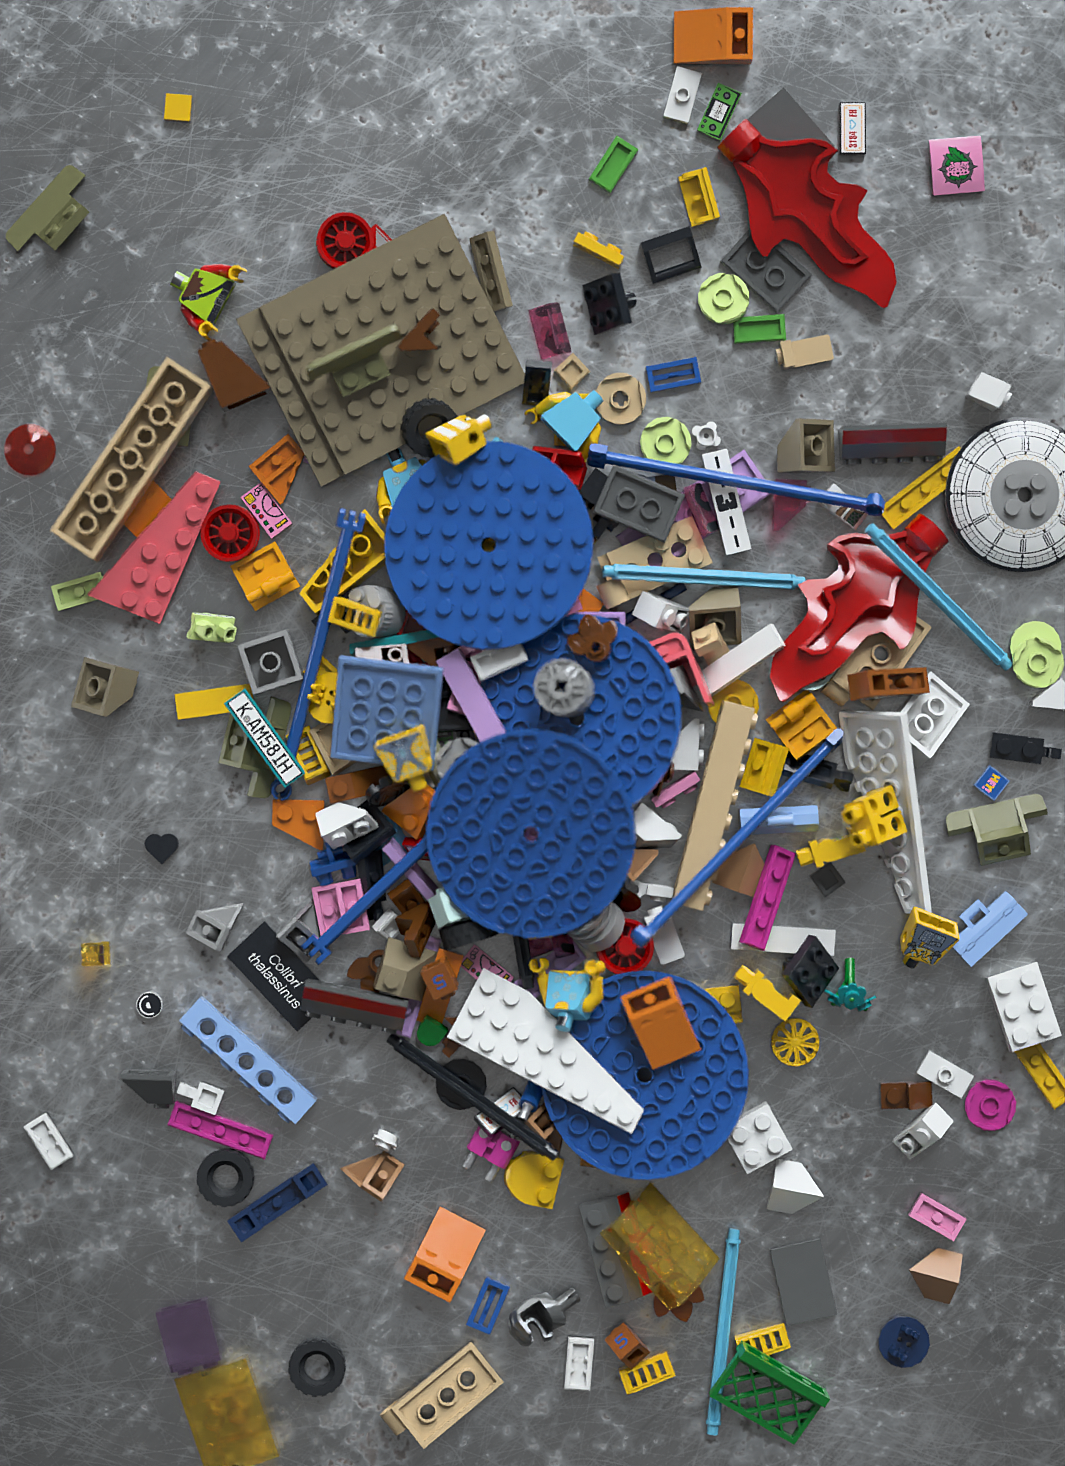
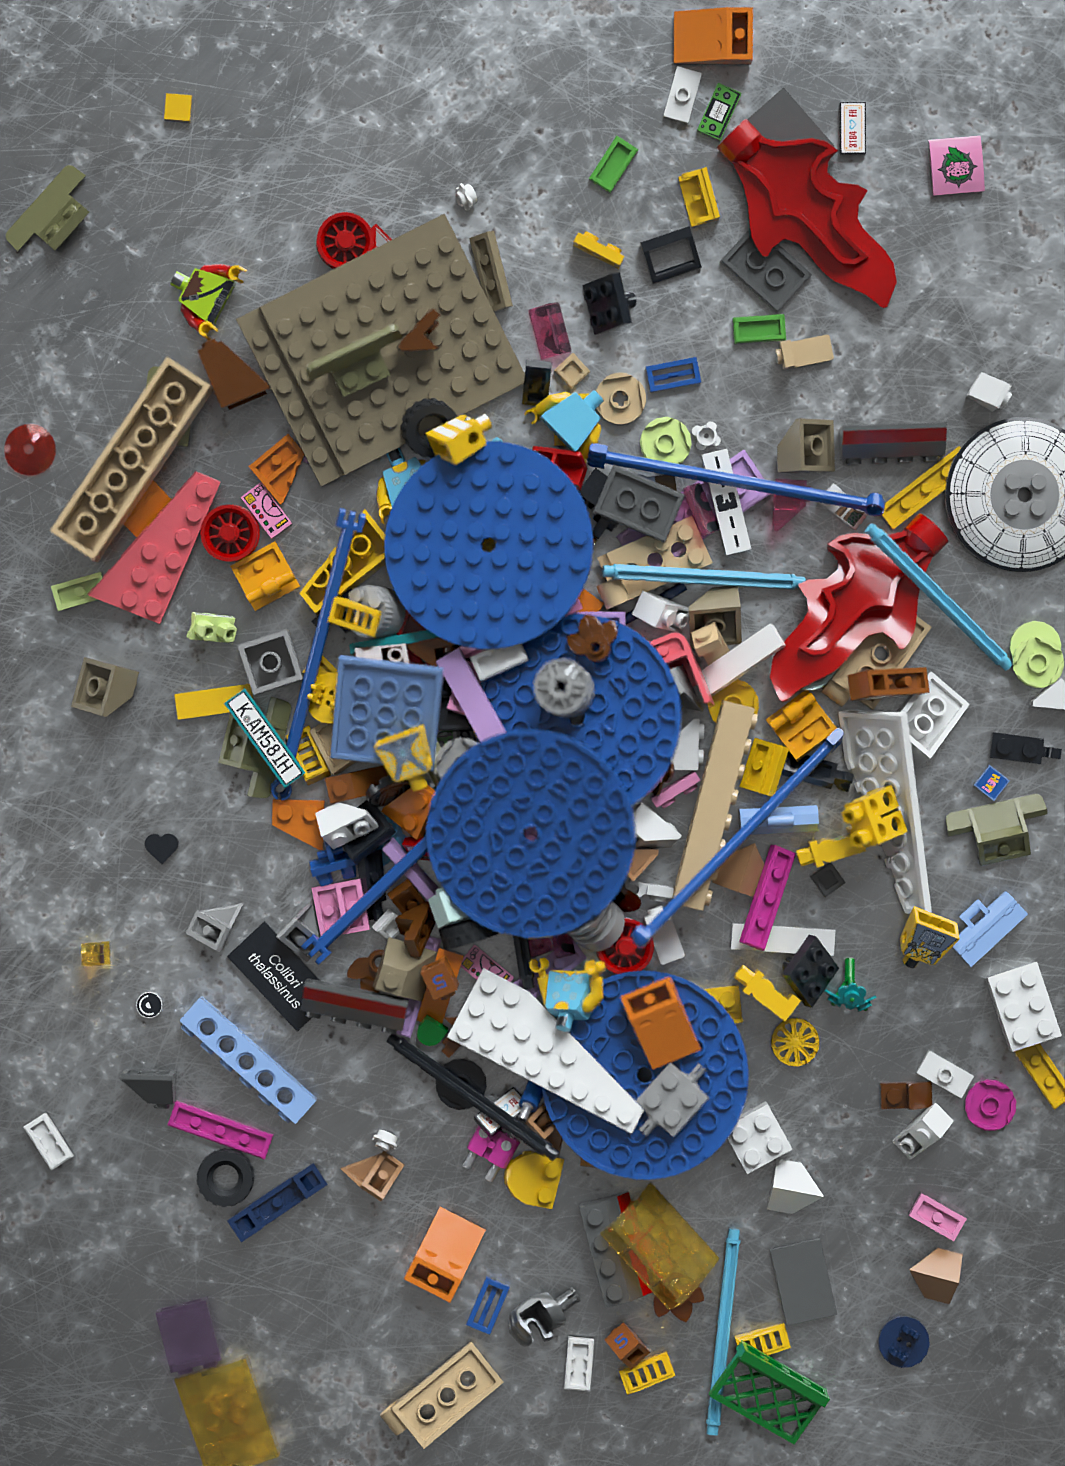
(204, 1097): white plate -> none
(303, 1381): black tyre -> none
(465, 196): none -> white plate
(672, 1099): none -> light grey plate
(723, 298): yellowish green tile -> none

